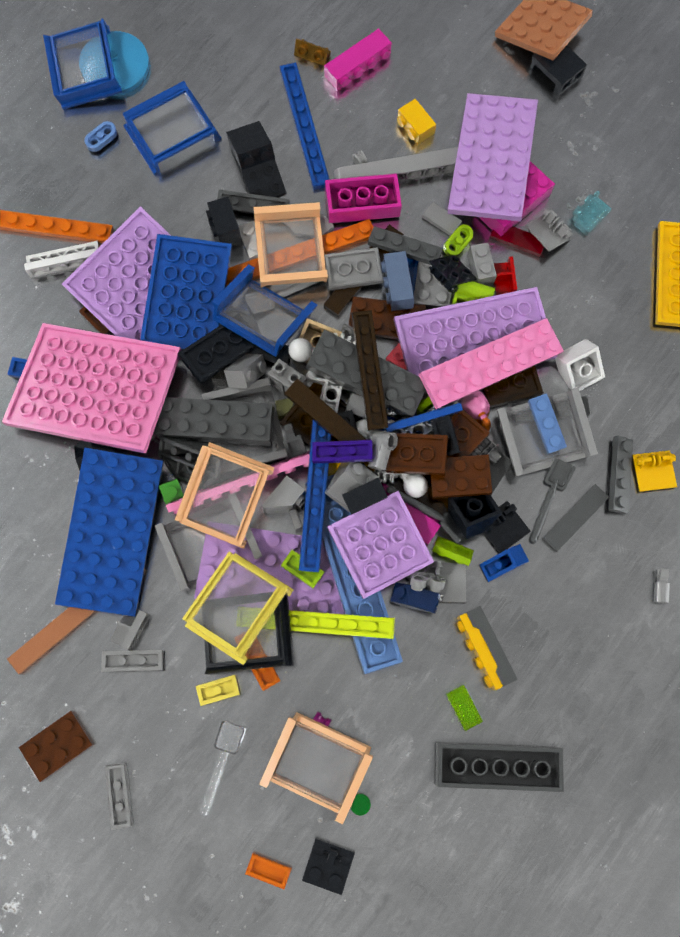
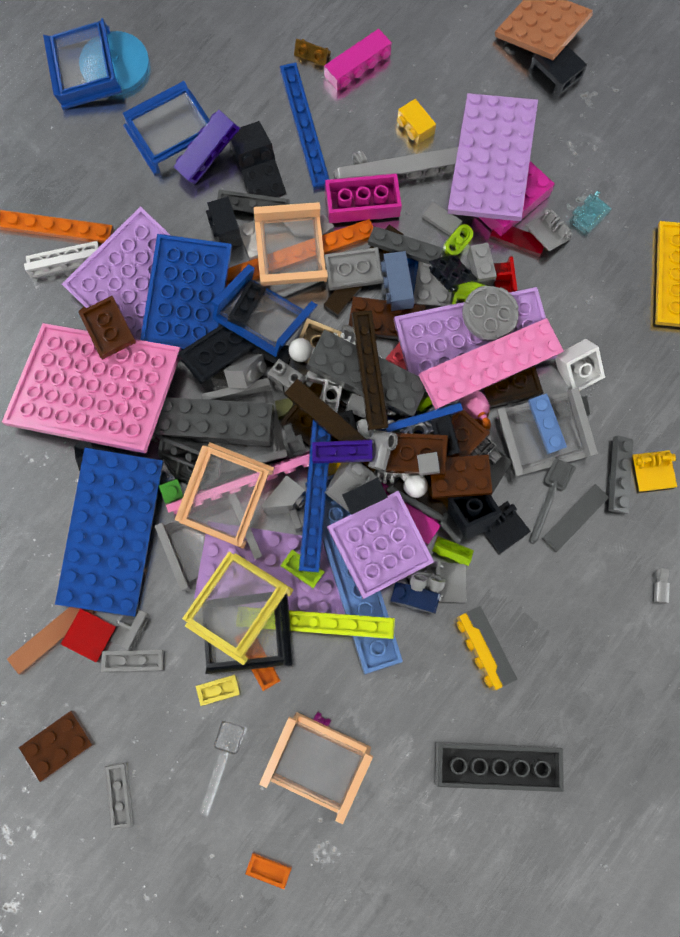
(16, 367): blue plate -> none
(88, 635): none -> red tile
(100, 137): medium blue plate -> none
(107, 327): none -> reddish brown plate
(206, 146): none -> dark purple brick
(246, 304): none -> black tile
(328, 866): black hinge -> none
(361, 804): green tile -> none
(428, 463): none -> light grey tile
(464, 707): clear neon green plate -> none
(490, 313): none -> light grey tile
(504, 562): blue slope -> none

